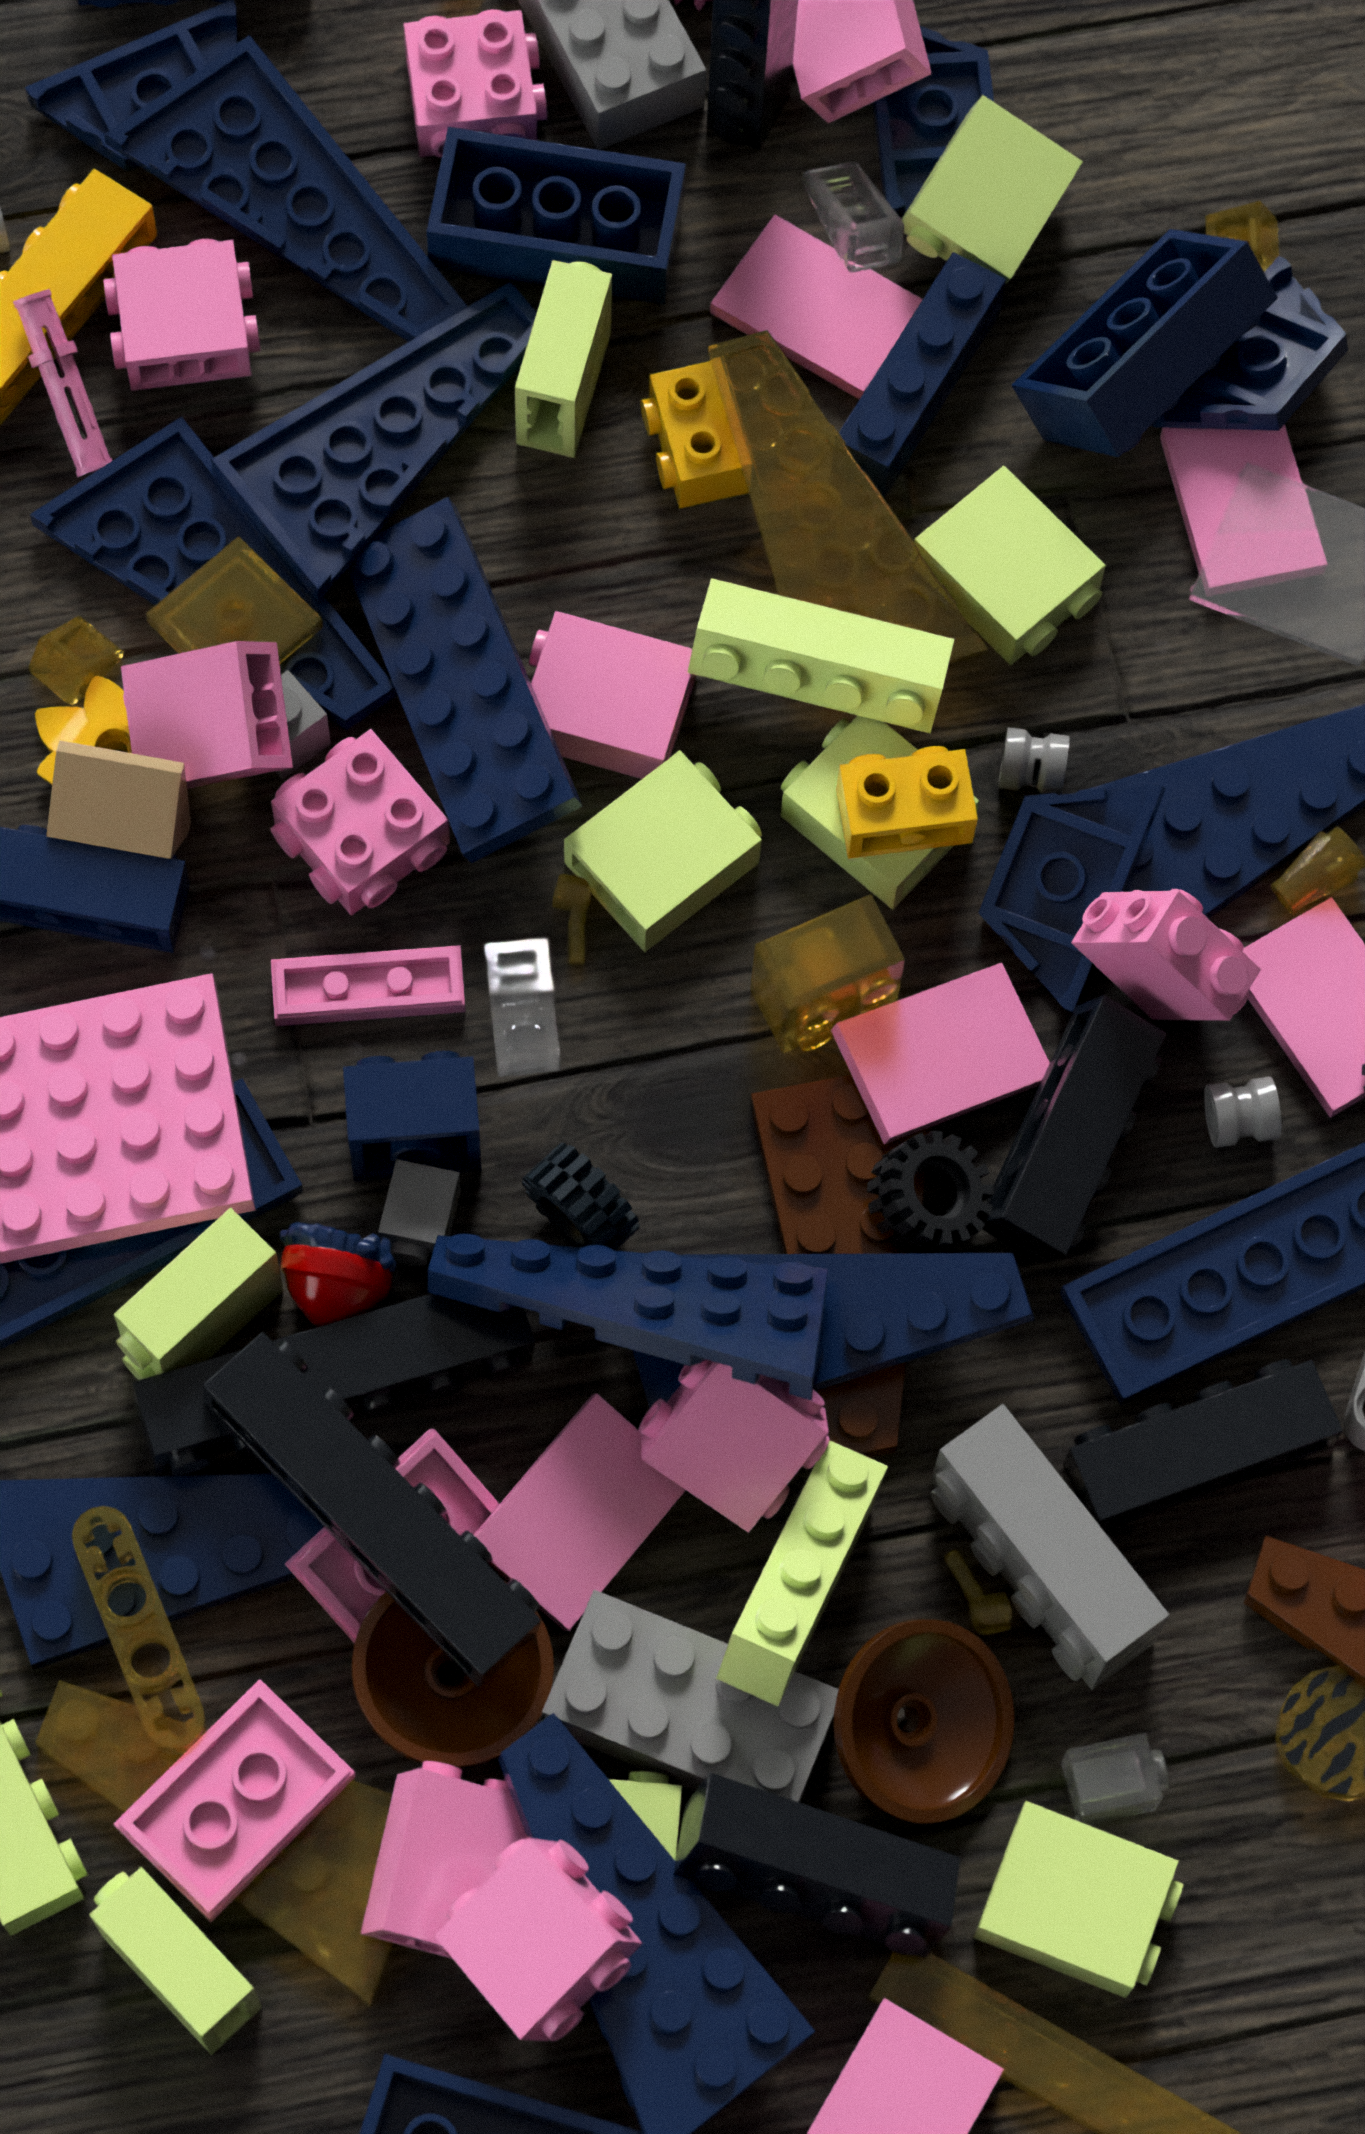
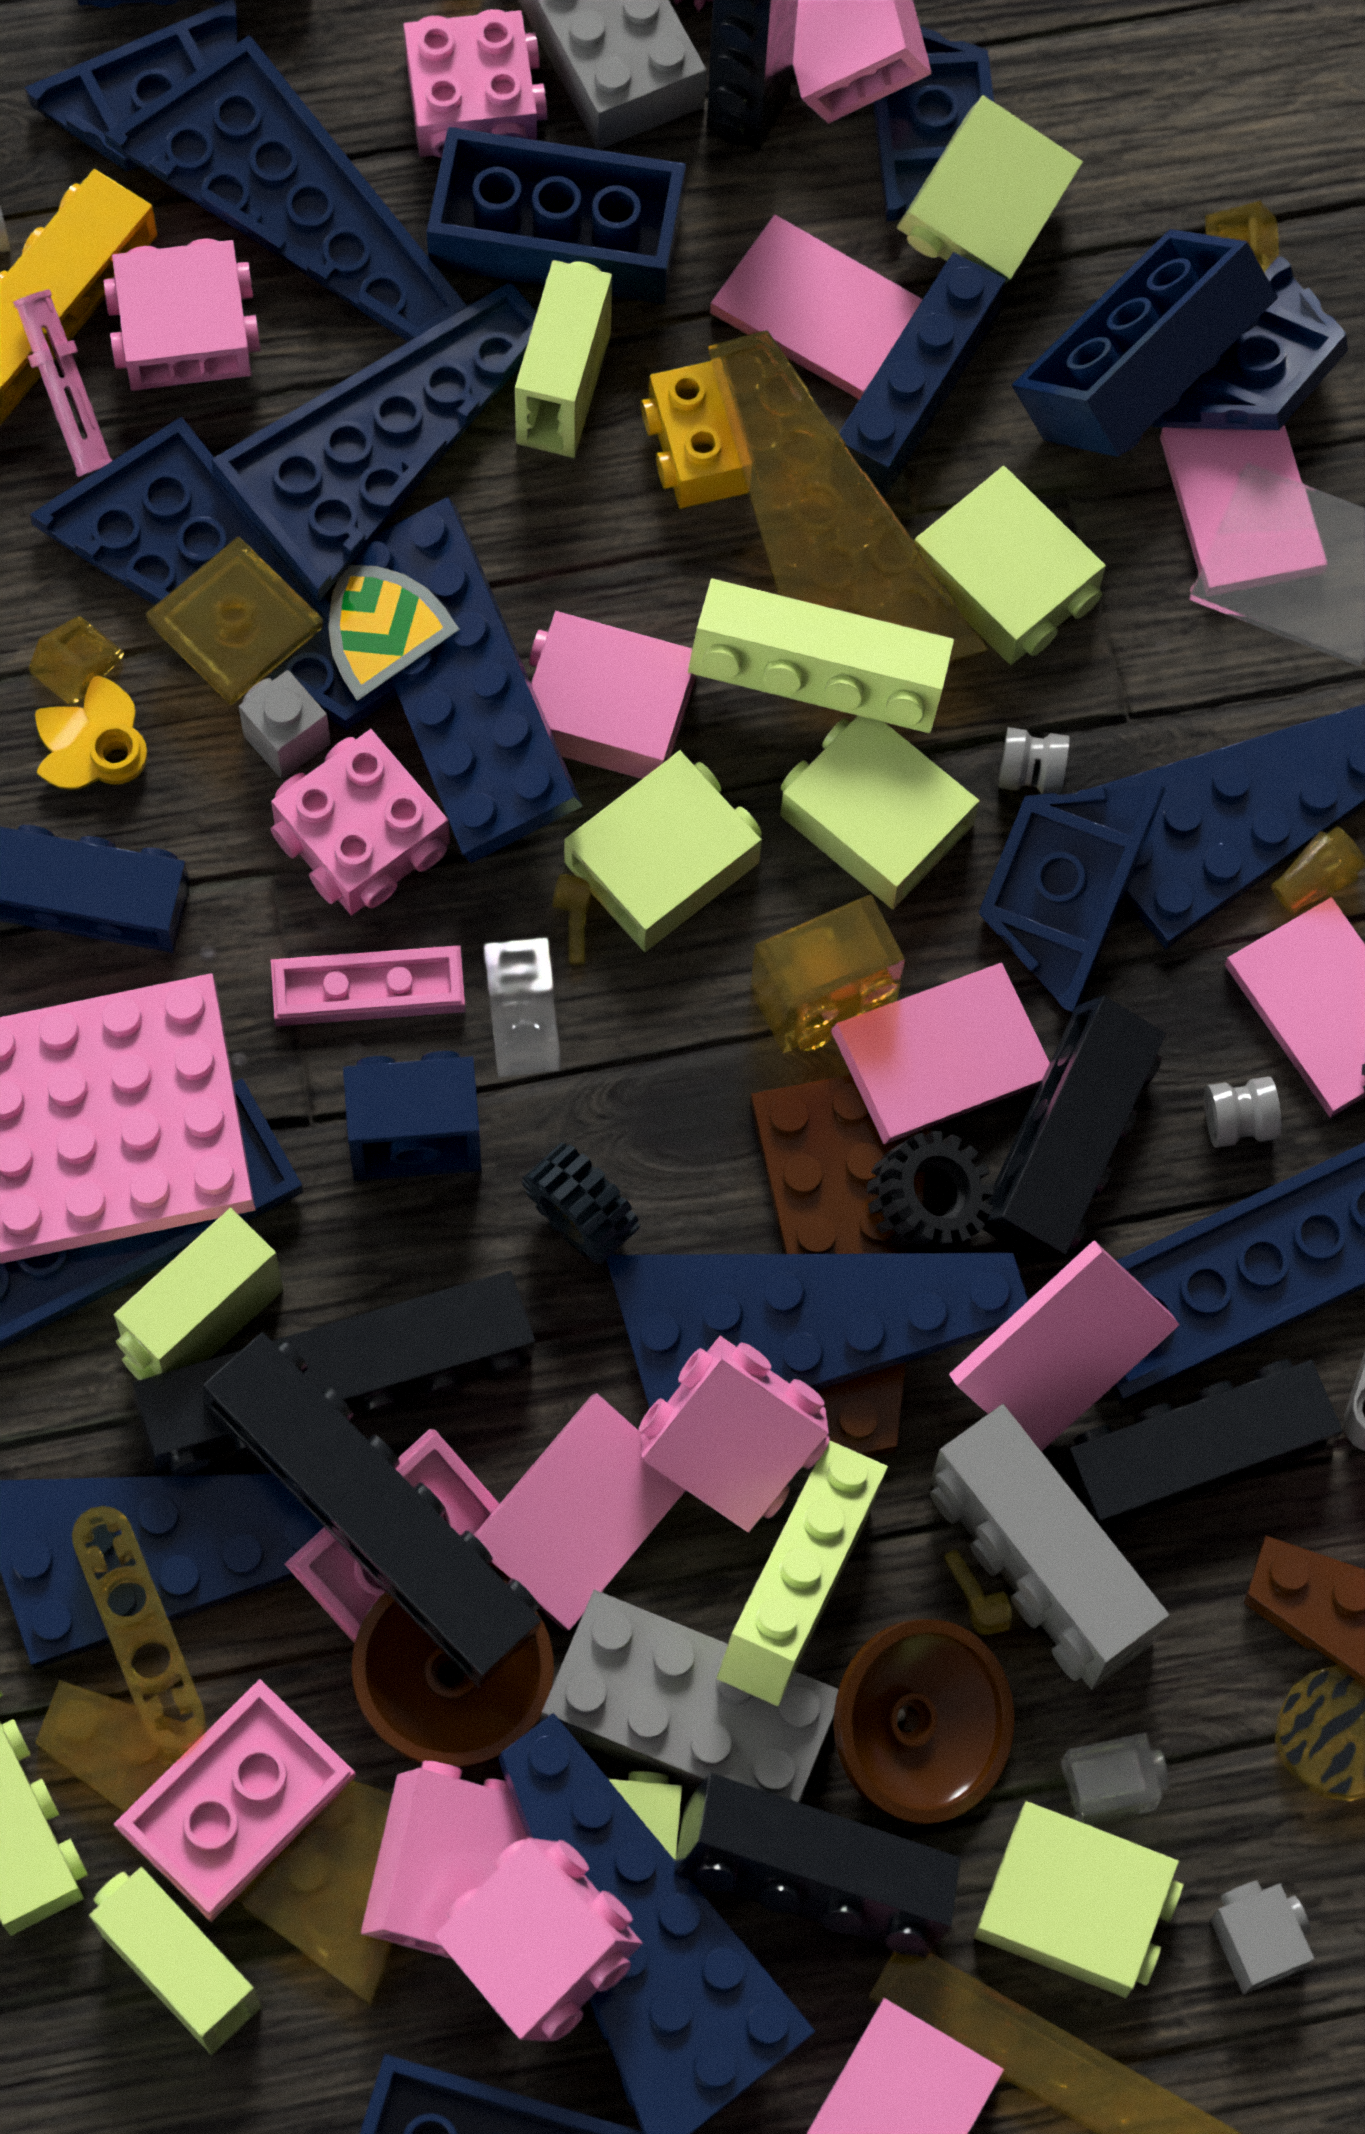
(118, 800): tan slope -> none
(211, 711): bright pink brick -> none
(335, 1272): red hair -> none
(382, 625): none -> sticker
(417, 1209): light grey brick -> none
(651, 1302): dark blue wing -> none
(857, 221): clear slope -> none
(906, 802): yellow brick -> none
(1066, 1346): none -> bright pink tile
(1166, 955): bright pink brick -> none
(1262, 1934): none -> light grey brick

